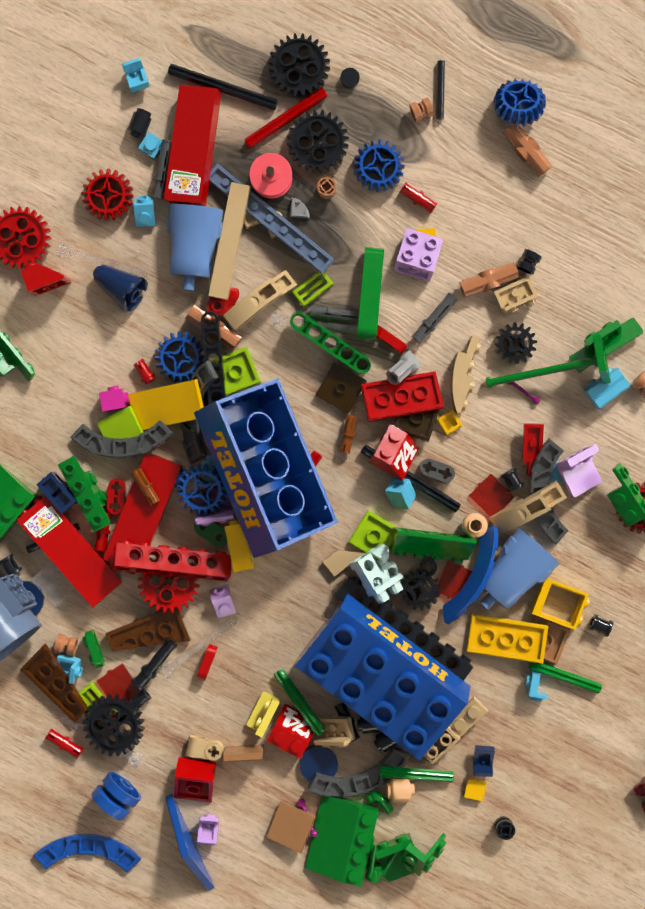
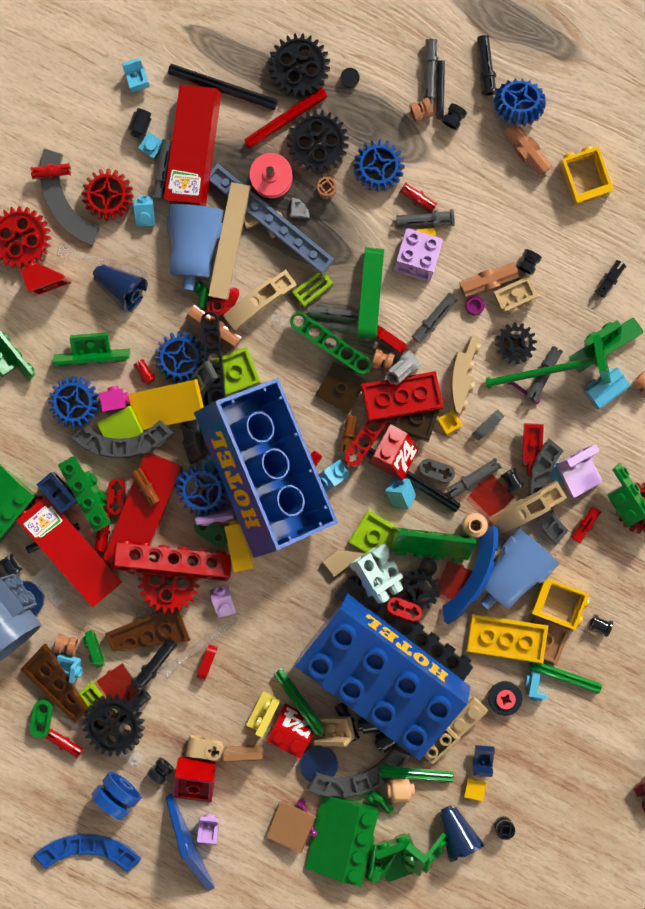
(40, 717): none -> green plate
(51, 171): none -> red pin
(59, 205): none -> dark grey tile
(71, 410): none -> blue gear
(91, 348): none -> green bracket
(160, 770): none -> black wheel
(202, 291): none -> green arm
(333, 475): none -> medium azure bracket
(364, 433): none -> red beam
(378, 360): none -> nougat wheel
(402, 614): none -> red beam
(430, 68): none -> dark grey pin
(435, 218): none -> dark grey pin
(454, 116): none -> black wheel
(460, 836): none -> dark blue cone
(473, 478): none -> dark grey pin
(474, 305): none -> magenta tile
(487, 74): none -> black pin
(488, 424): none -> dark grey beam
(498, 695): none -> black wheel
(540, 381): none -> dark grey pin
(585, 524): none -> red pin
(587, 152): none -> yellow window
(610, 278): none -> black pin

